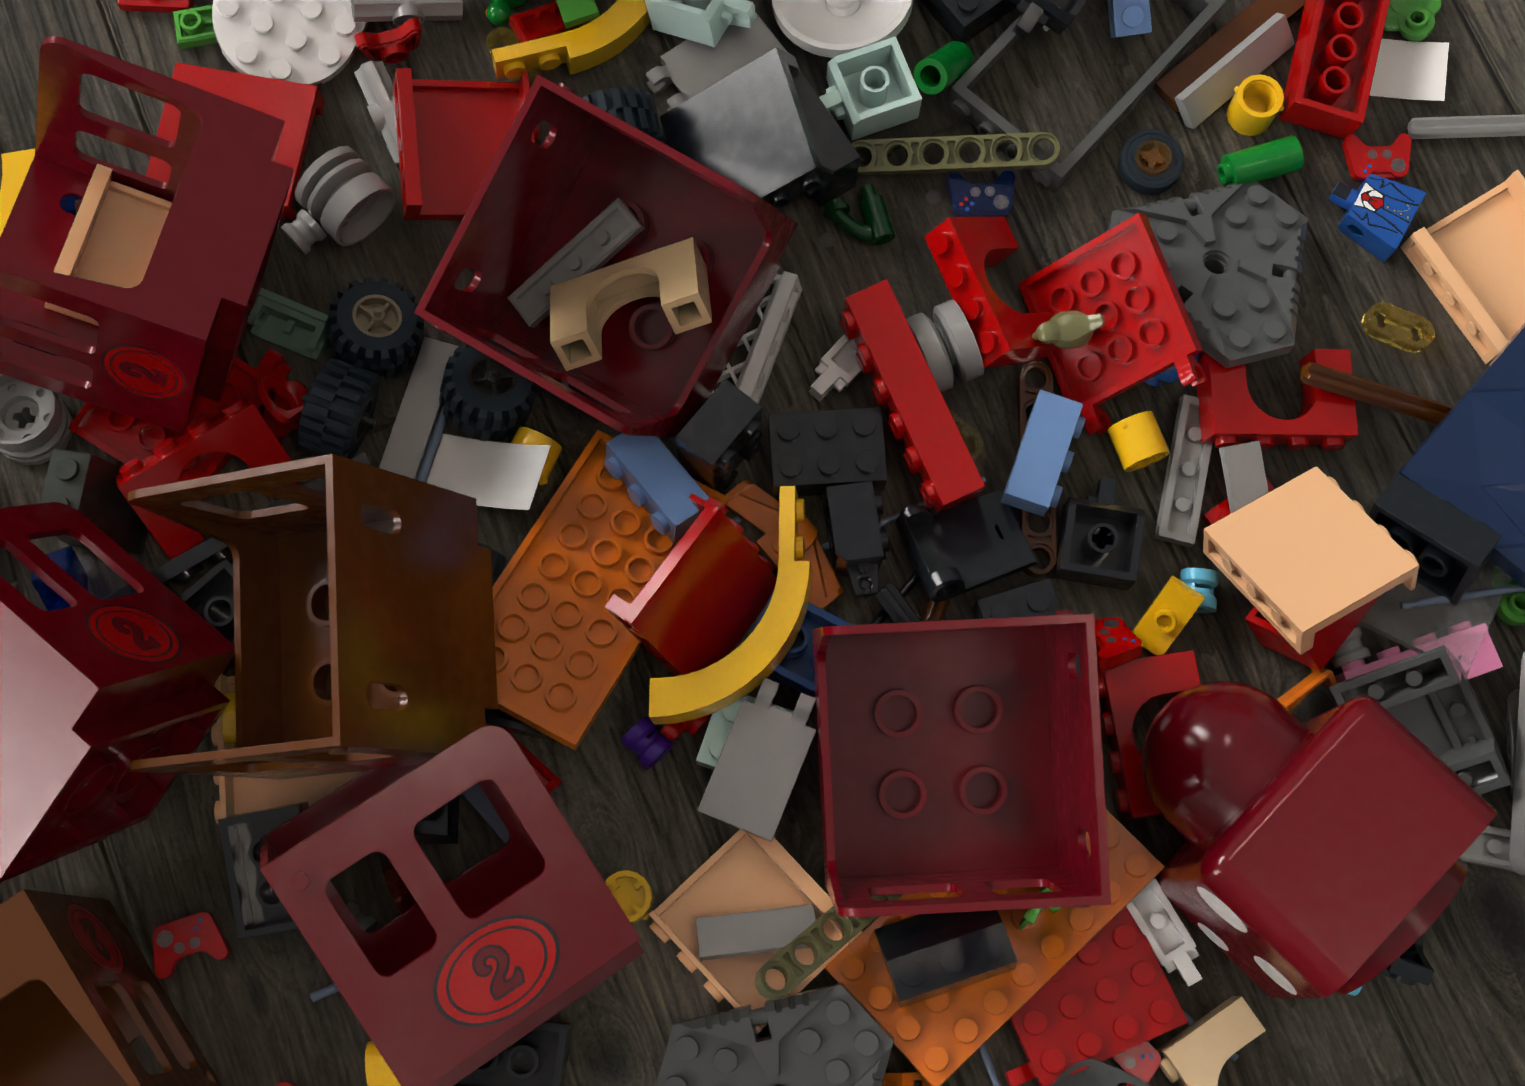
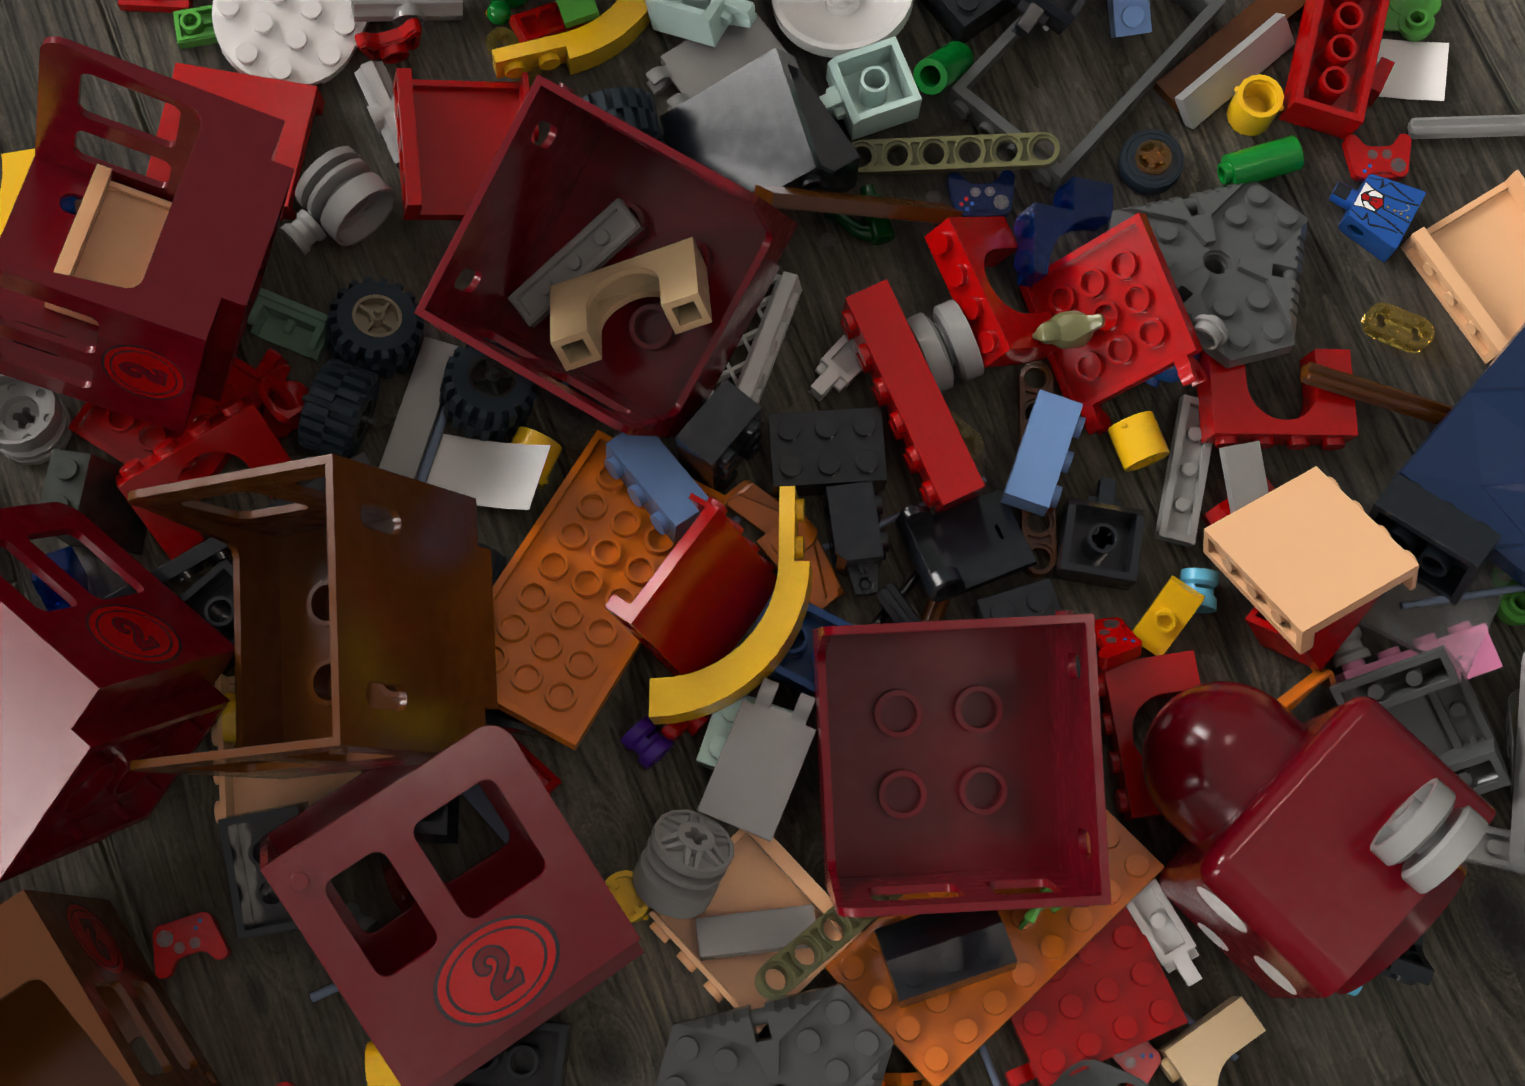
(682, 863): none -> light grey wheel
(855, 204): none -> reddish brown tile
(1076, 207): none -> clear blue arch
(1210, 331): none -> light grey plate
(1380, 77): none -> red tile
(1429, 836): none -> light grey wheel

